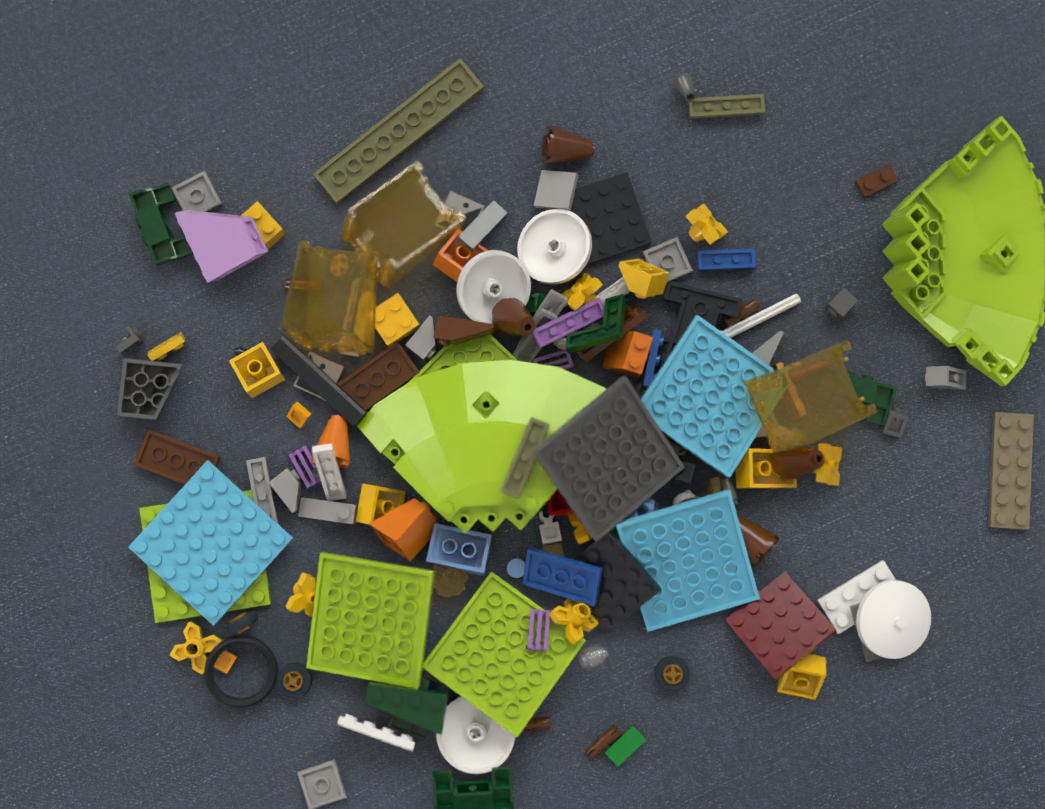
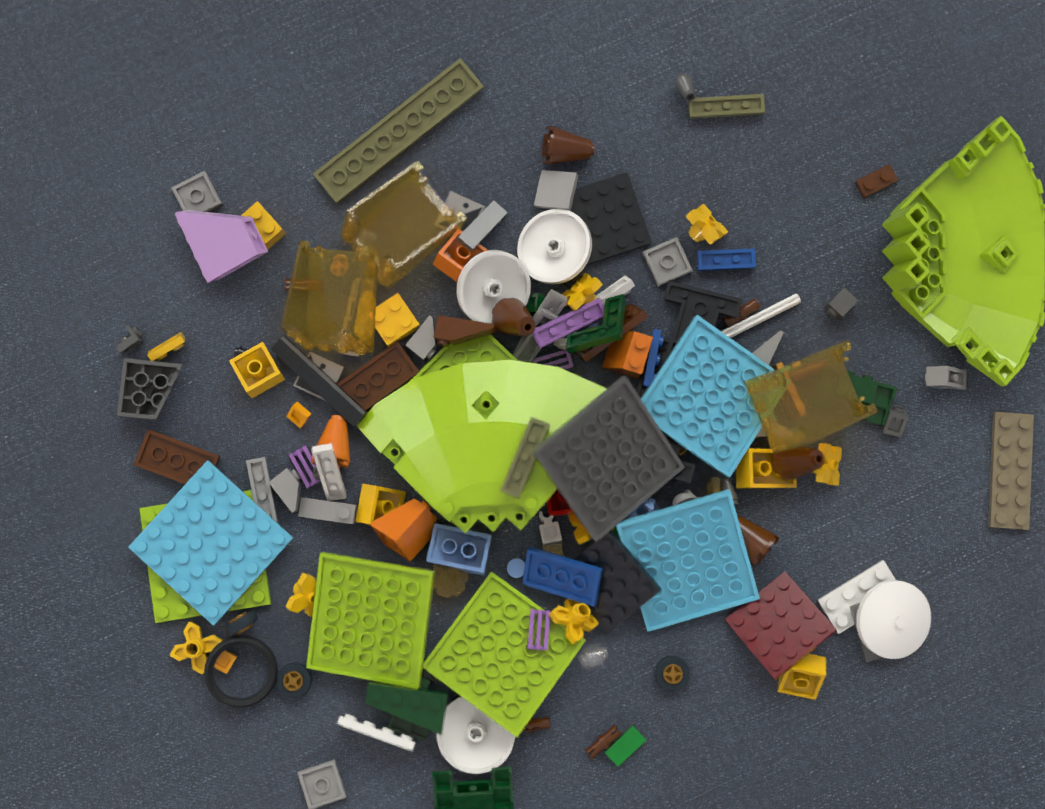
(154, 224): dark green bracket -> none
(643, 278): yellow slope -> none

